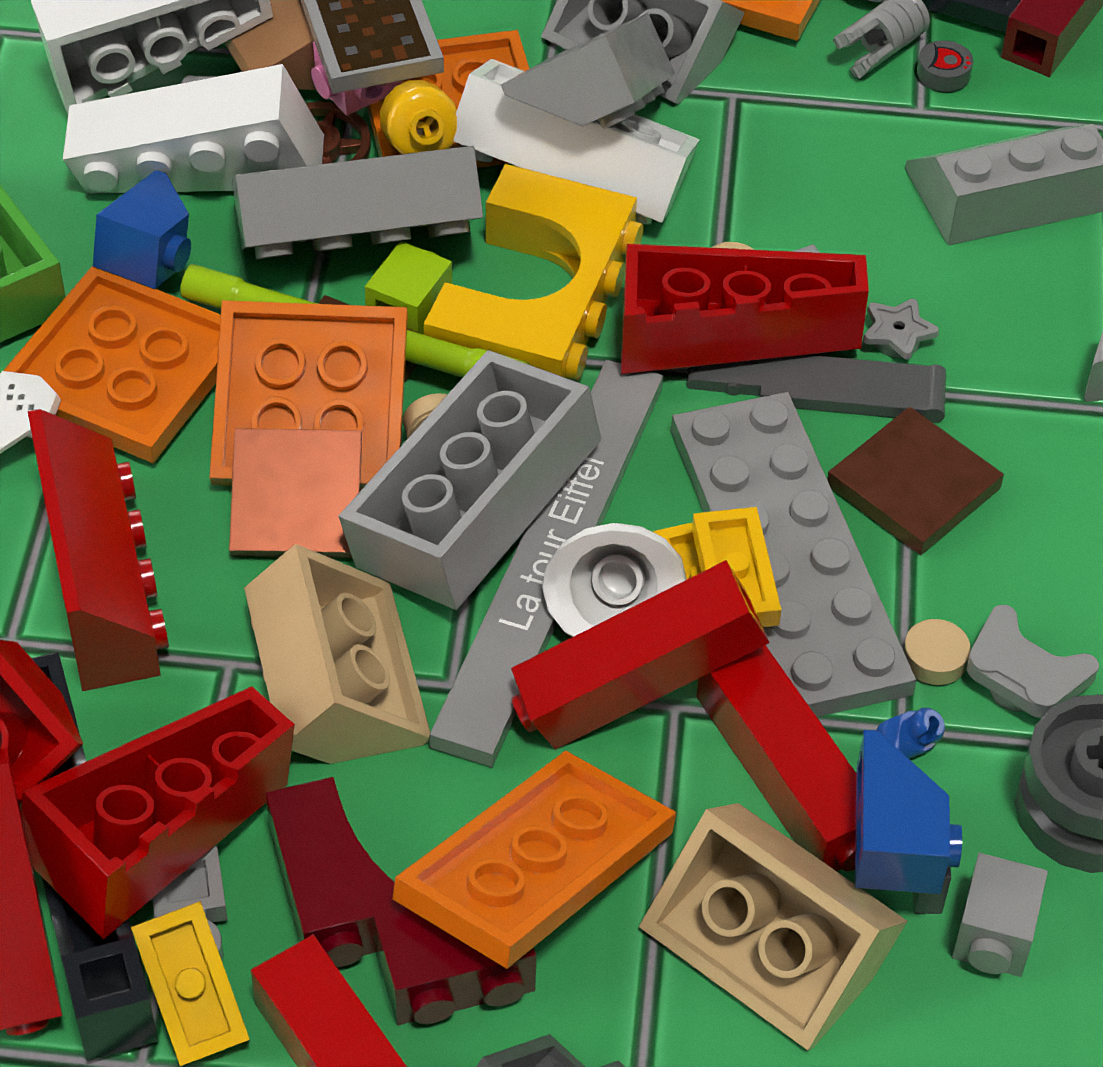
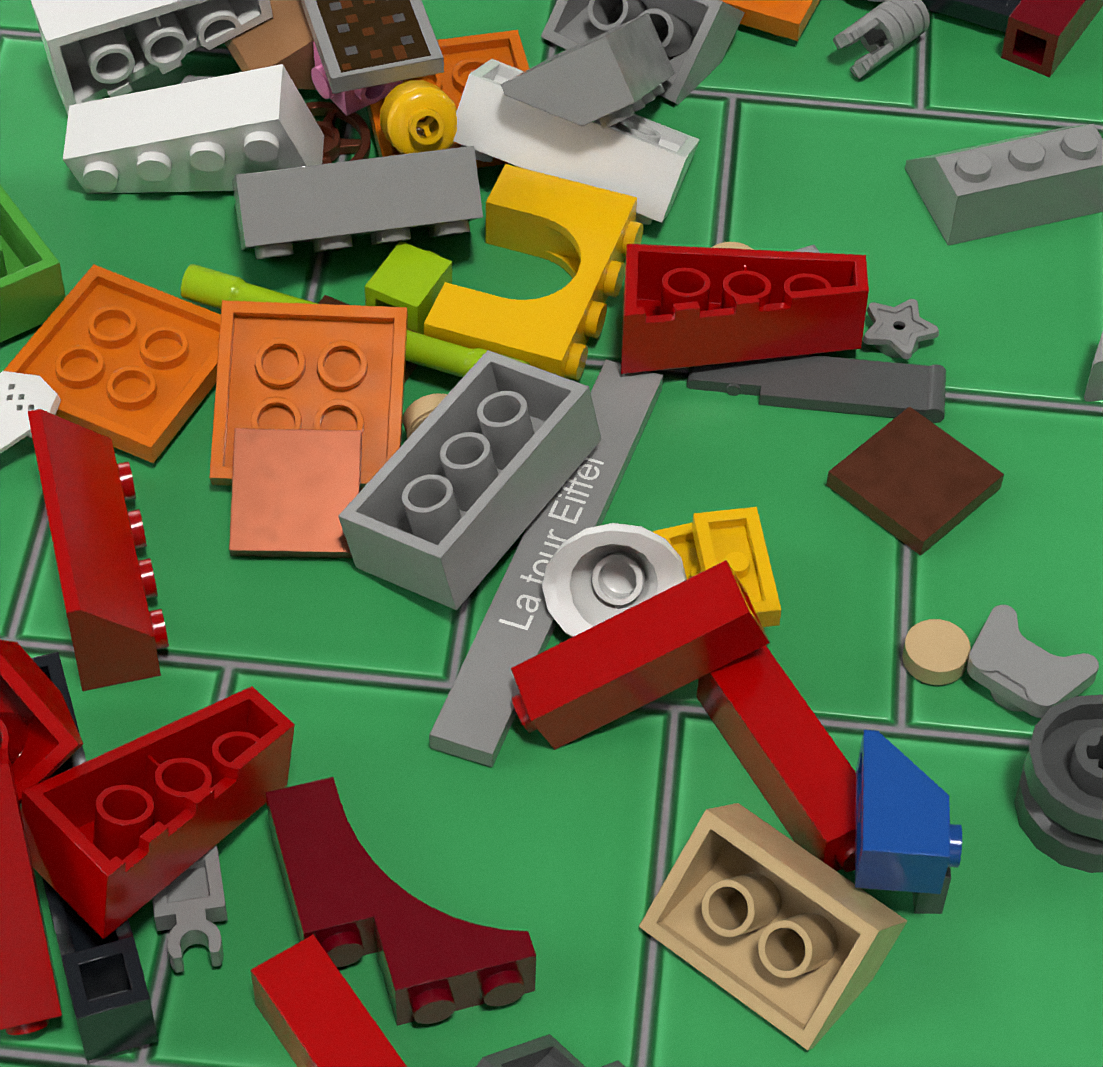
(143, 233): blue slope -> none
(190, 983): yellow plate -> none
(335, 658): tan slope -> none
(534, 858): orange plate -> none
(832, 621): light grey plate -> none
(914, 731): blue arm -> none
(944, 66): dark grey tile -> none
(1000, 915): light grey brick -> none

